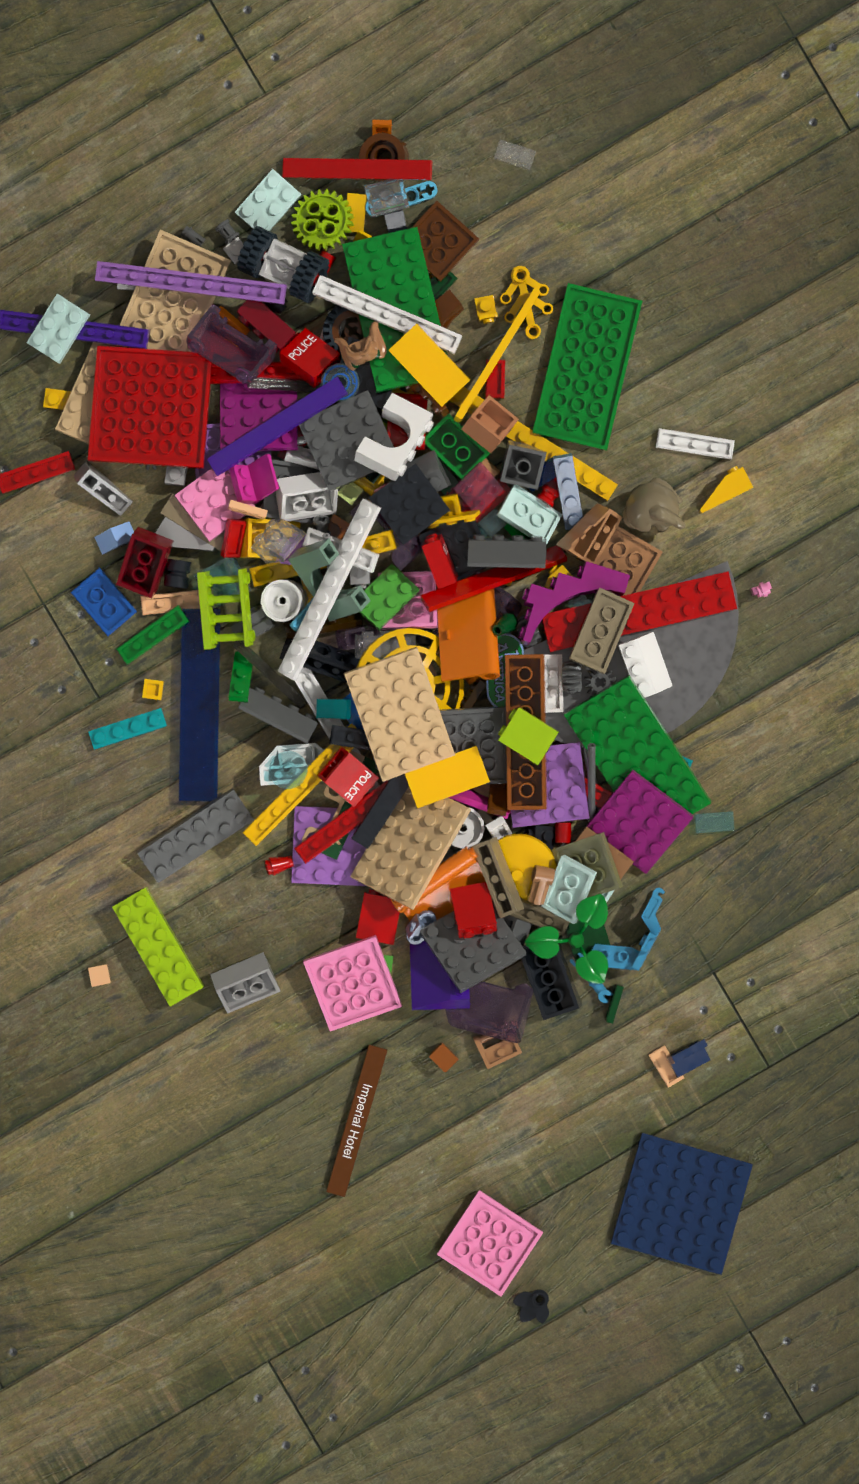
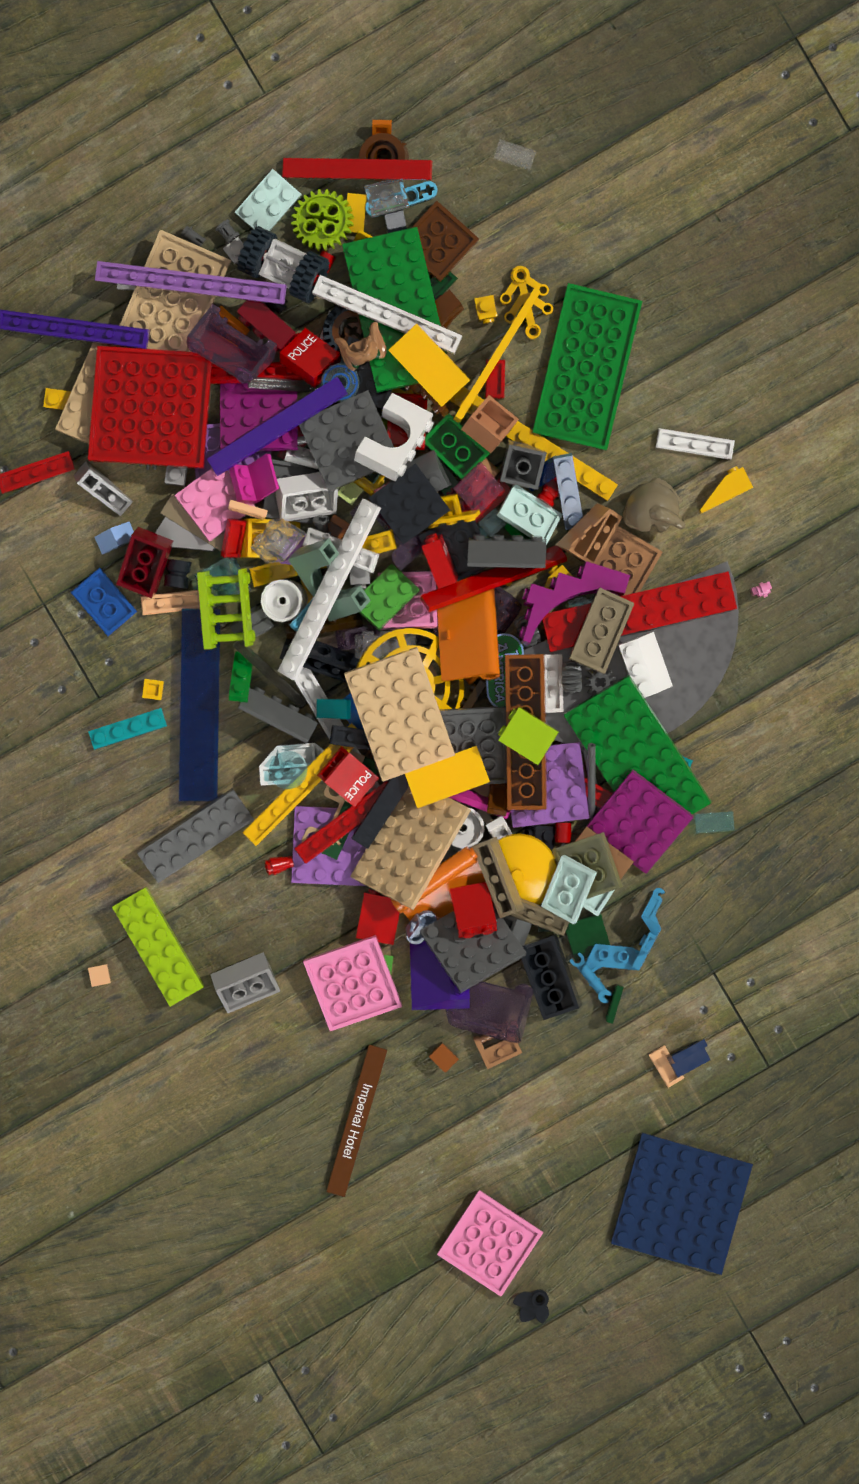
(58, 328): light aqua plate -> none
(153, 635): green tile -> none
(505, 624): dark green cone -> none
(541, 879): medium nougat piece -> none
(593, 965): green plant -> none

